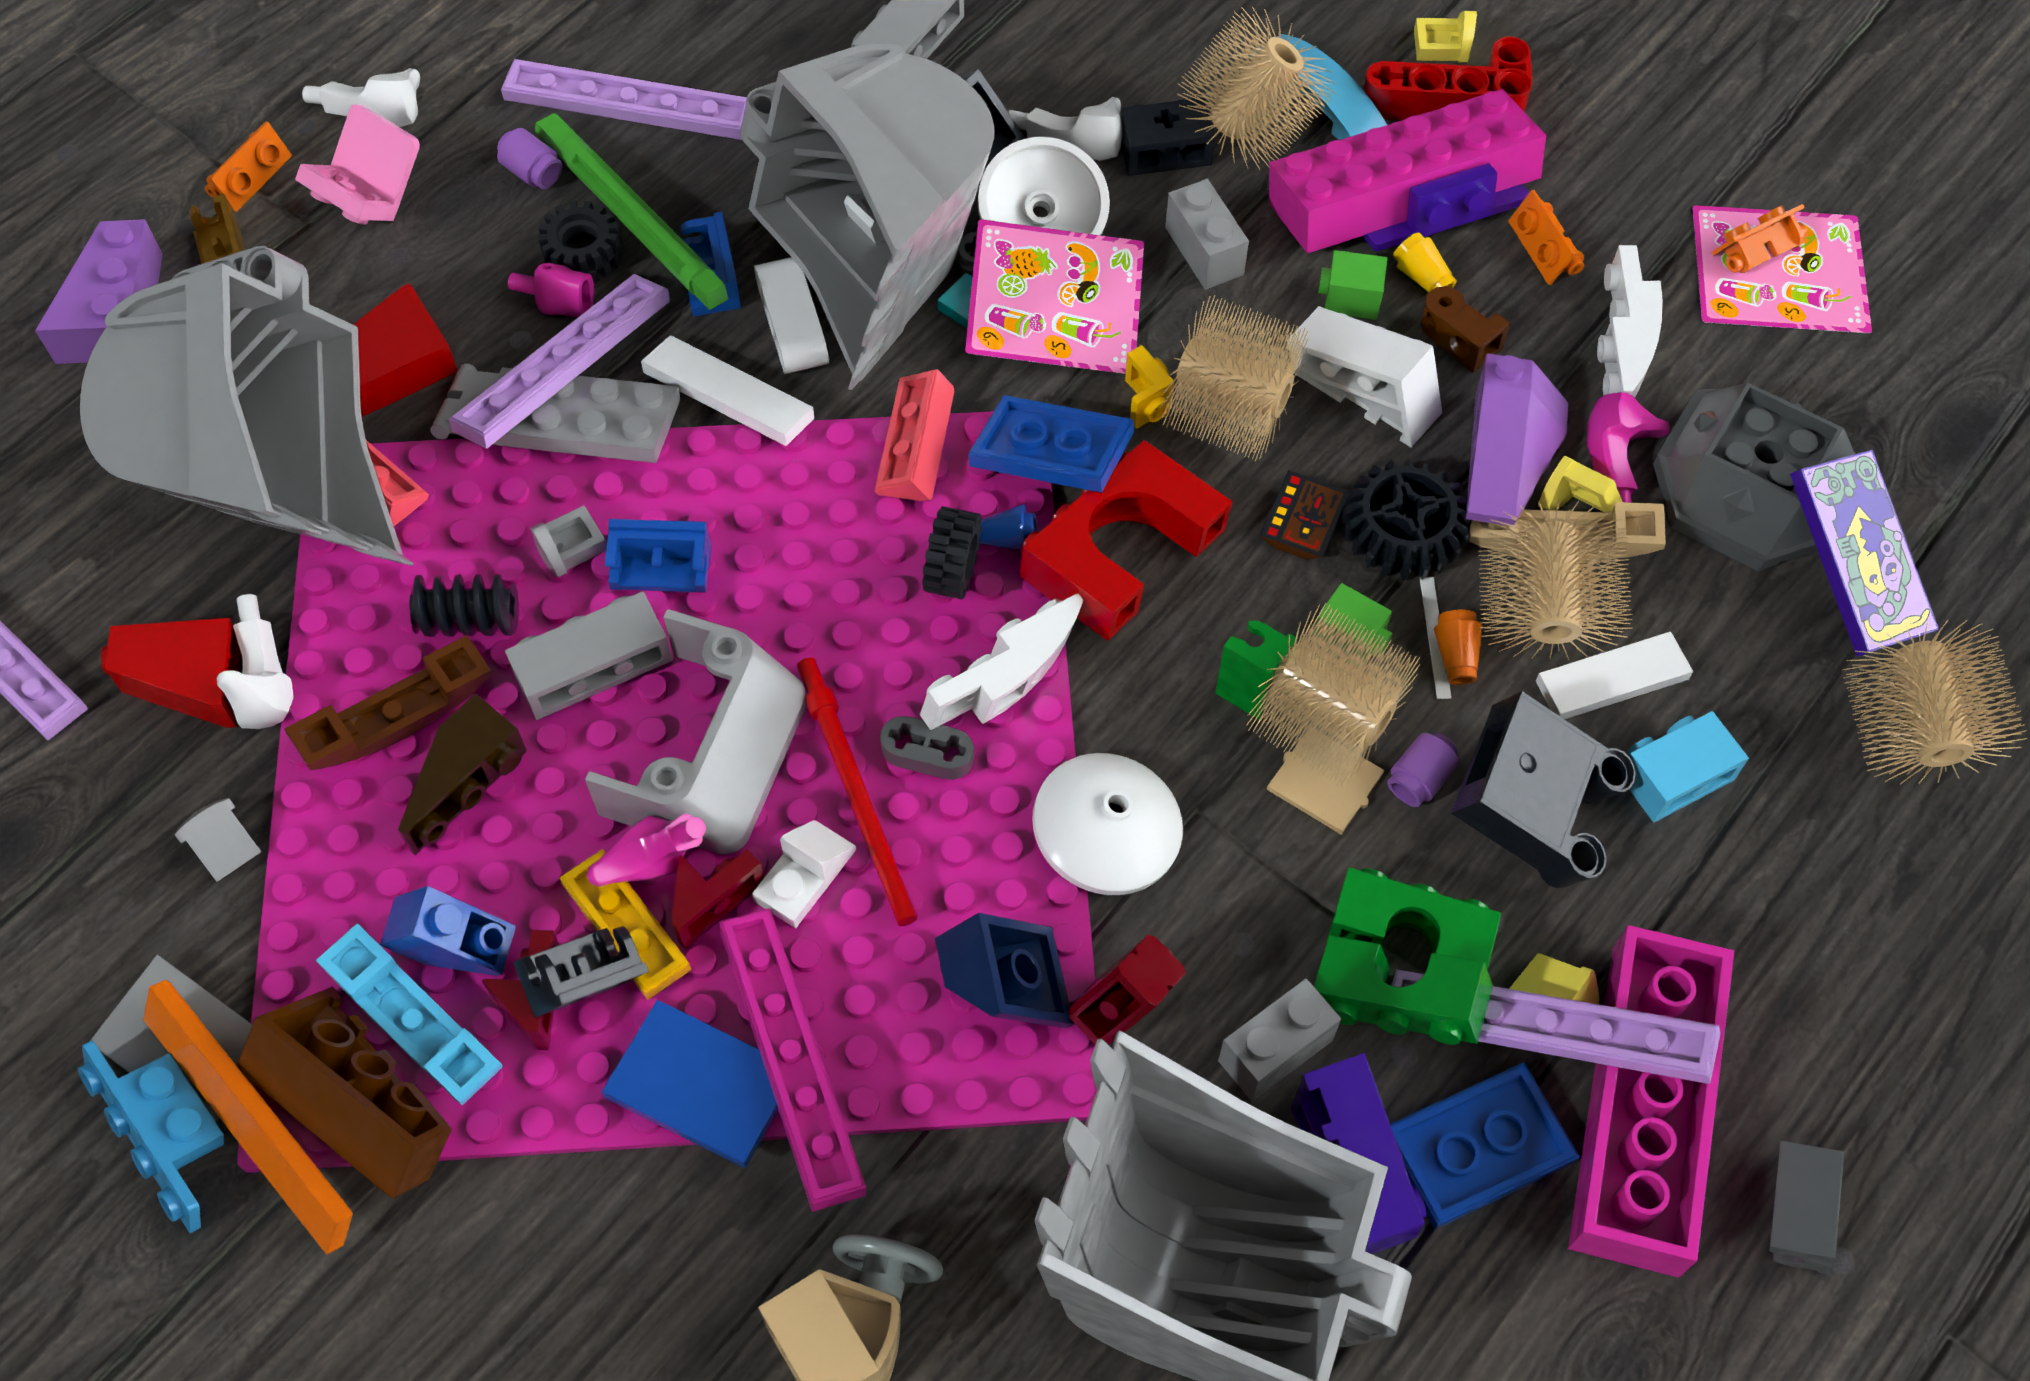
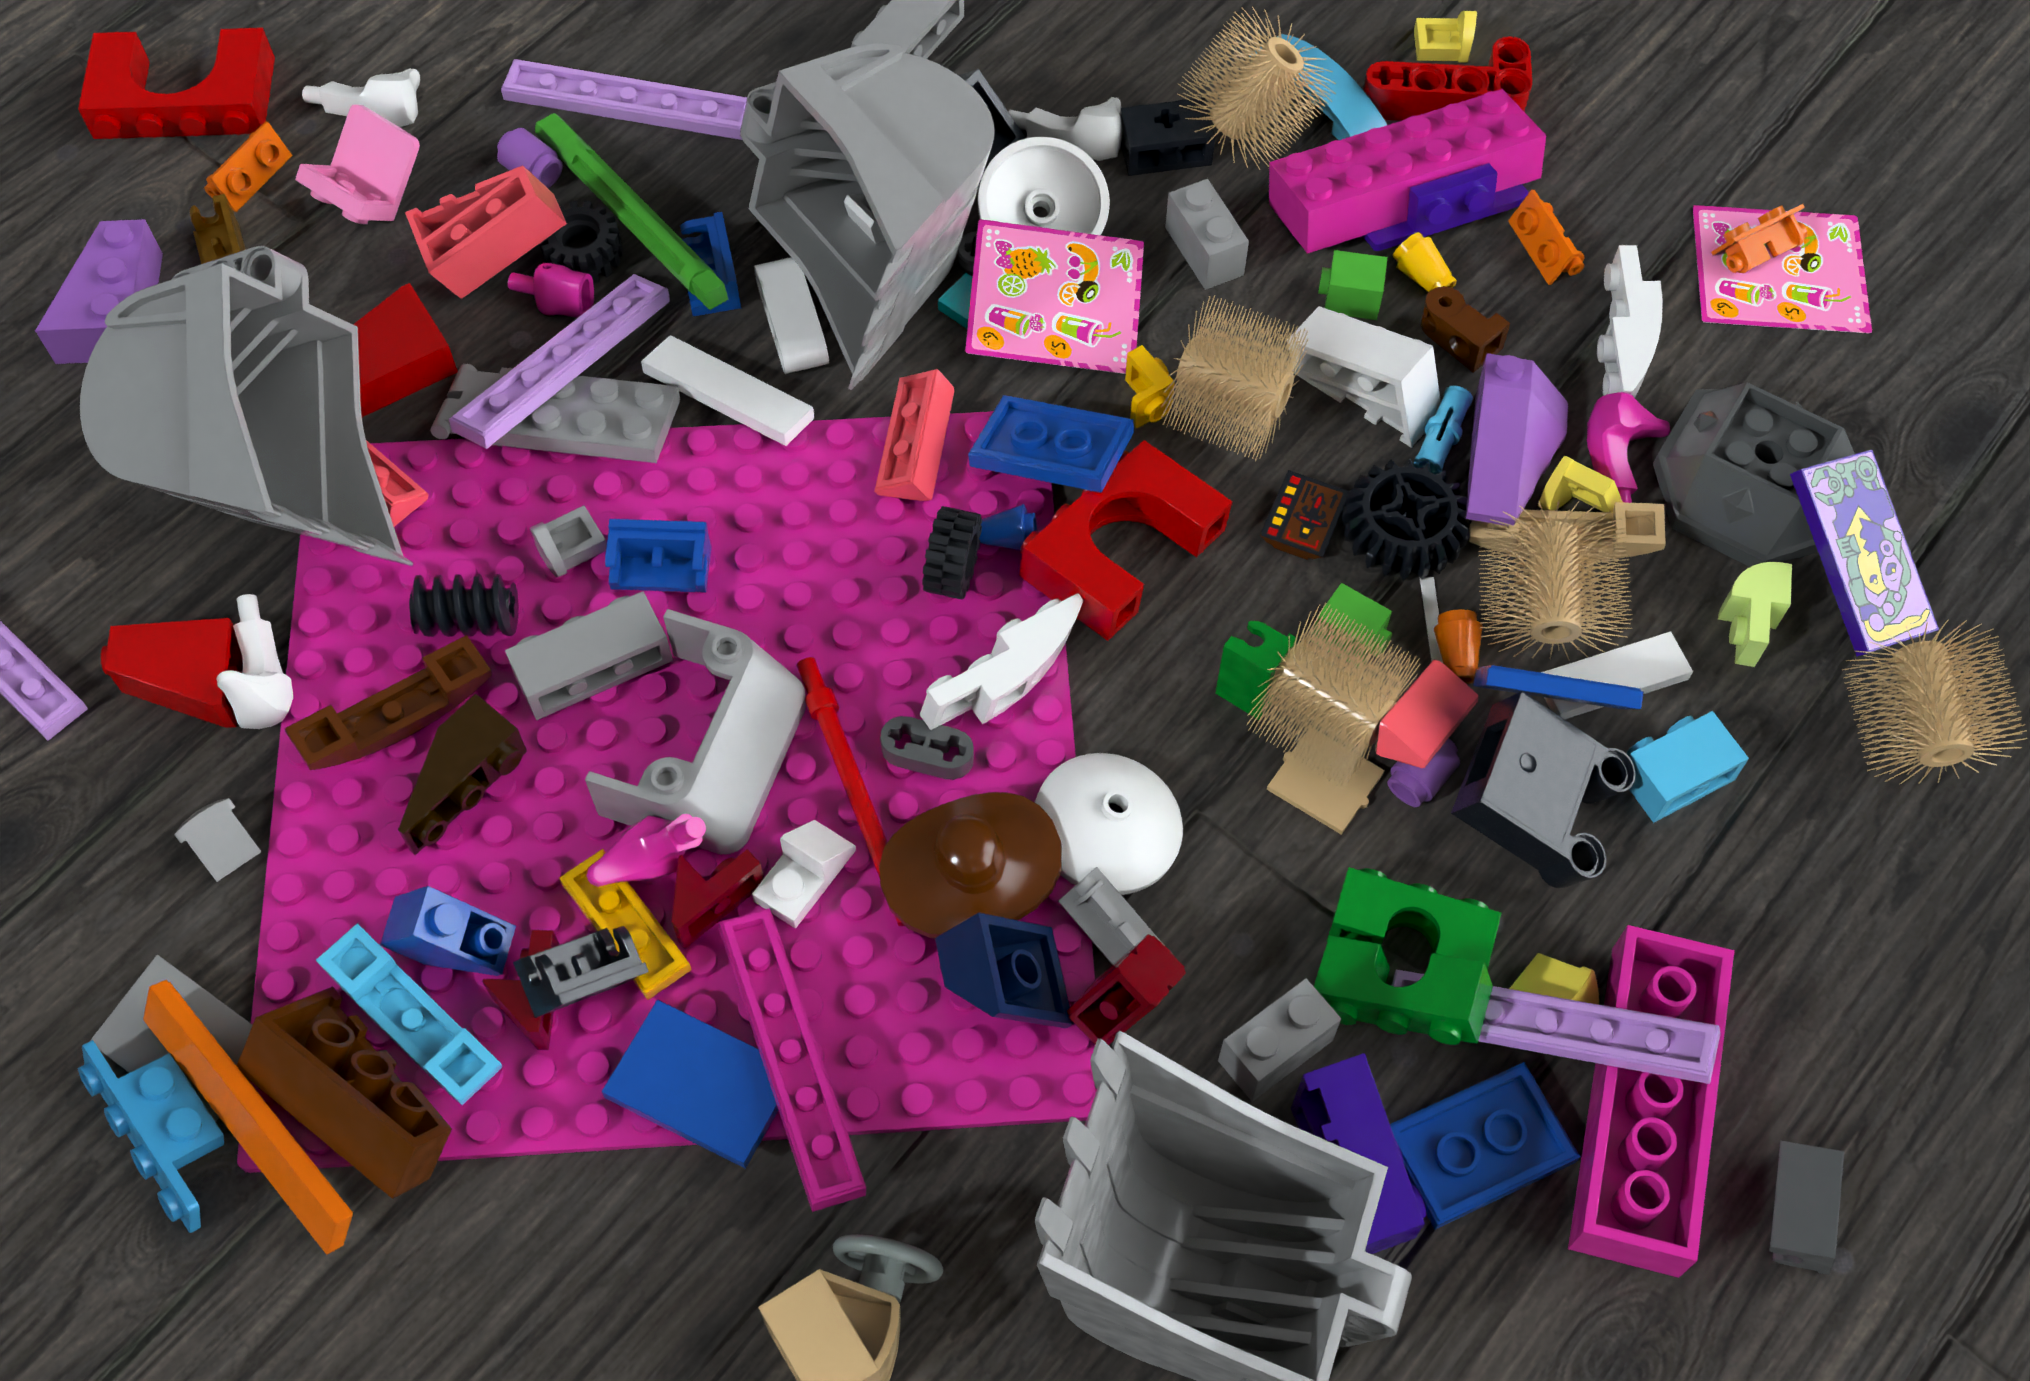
(224, 103): none -> red arch
(485, 230): none -> coral wedge
(971, 858): none -> reddish brown hat
(1105, 915): none -> light grey hinge
(1425, 716): none -> coral slope
(1452, 409): none -> medium azure pin
(1558, 687): none -> blue tile
(1756, 605): none -> yellowish green brick

